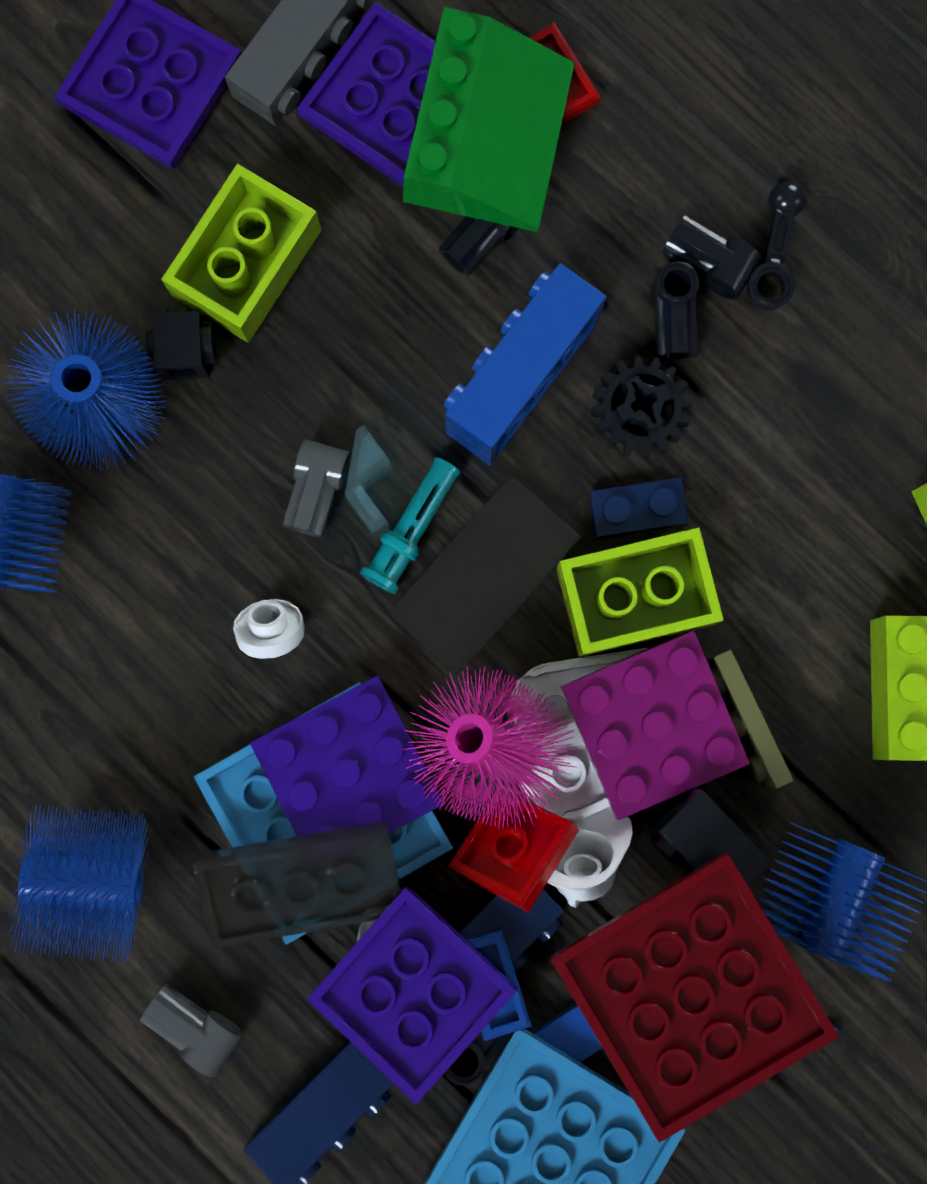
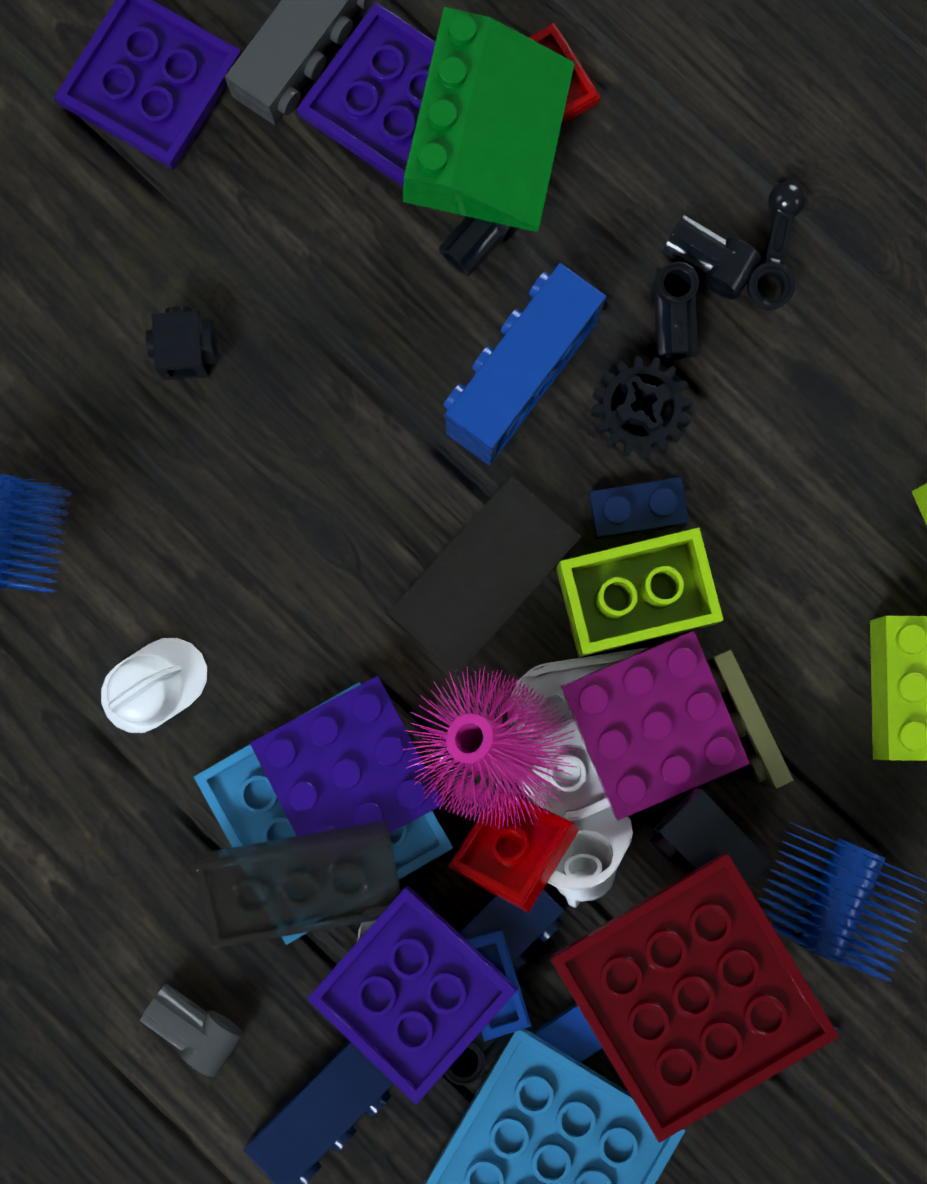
(80, 883): blue piece -> none
(87, 392): blue piece -> none
(153, 685): none -> white piece
(242, 253): lime brick -> none
(269, 628): white plate -> none
(318, 476): dark grey piece -> none
(366, 469): clear light blue slope -> none
(439, 477): teal pin -> none

